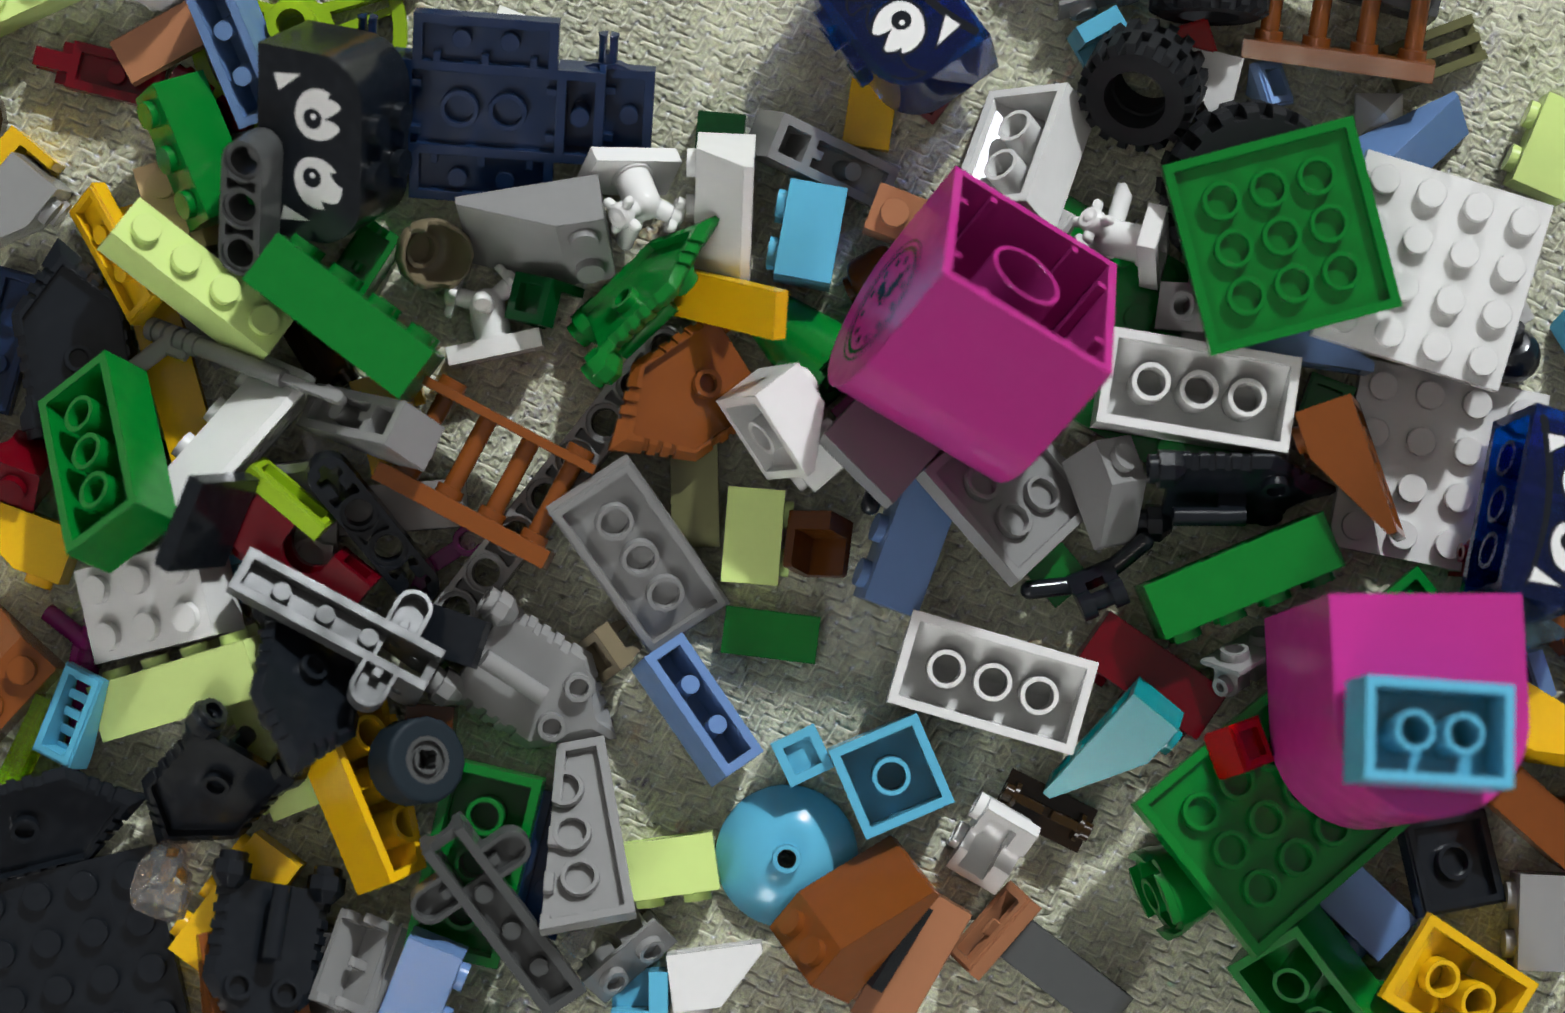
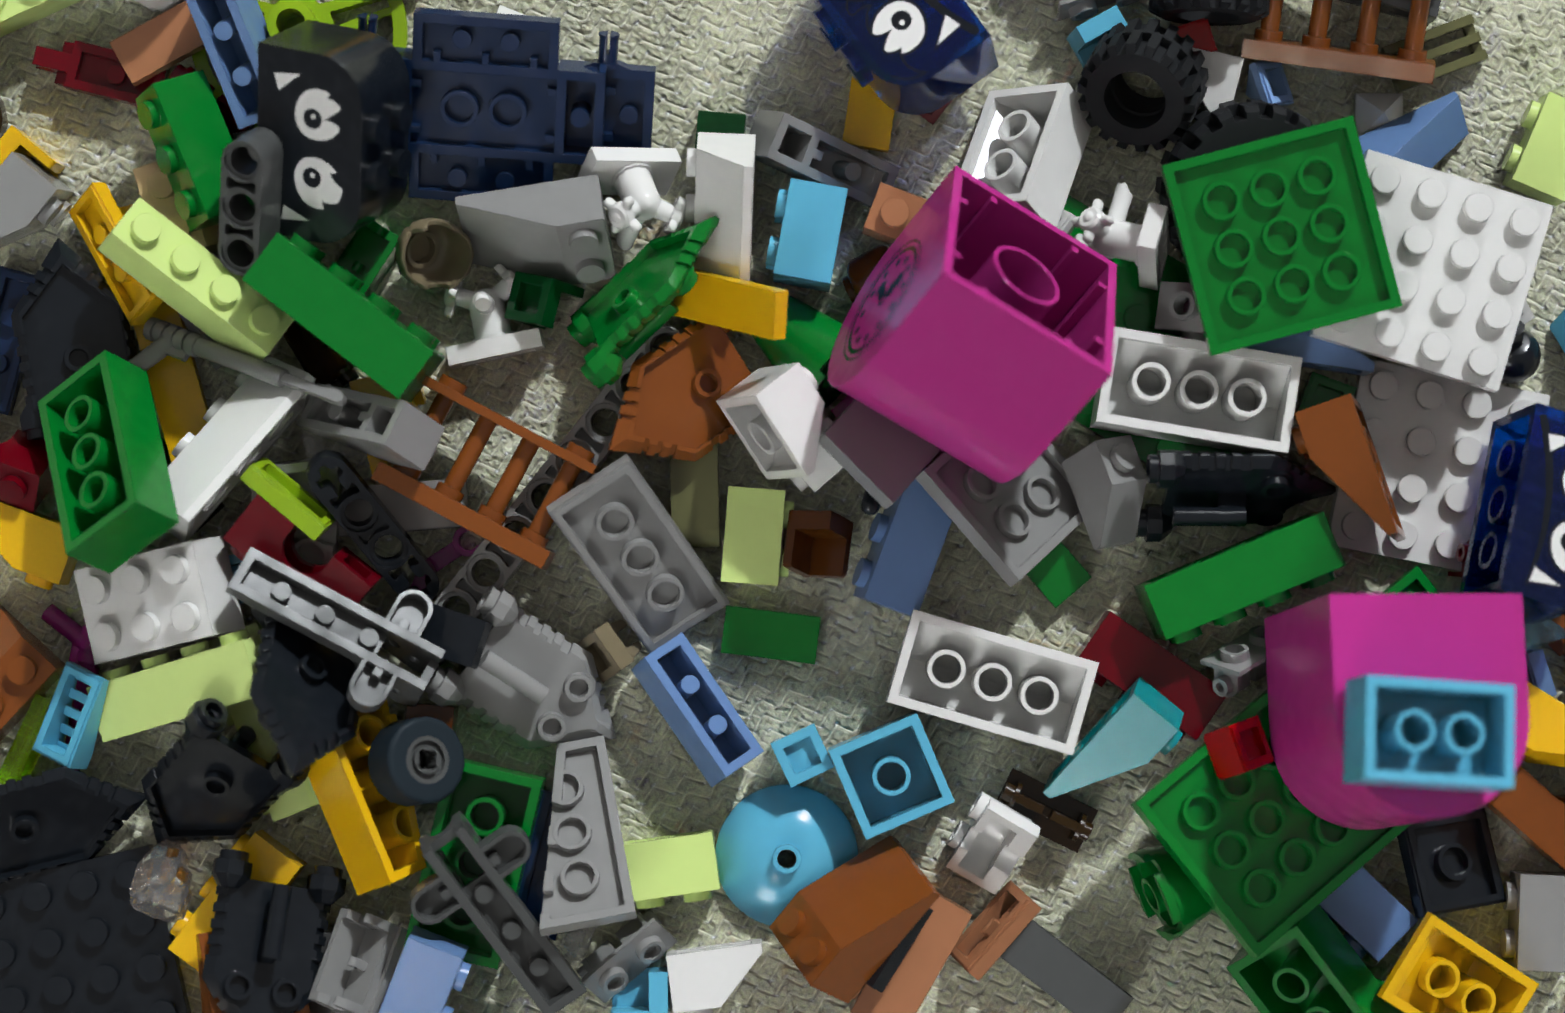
(206, 521): black tile -> none
(1101, 573): black piece -> none

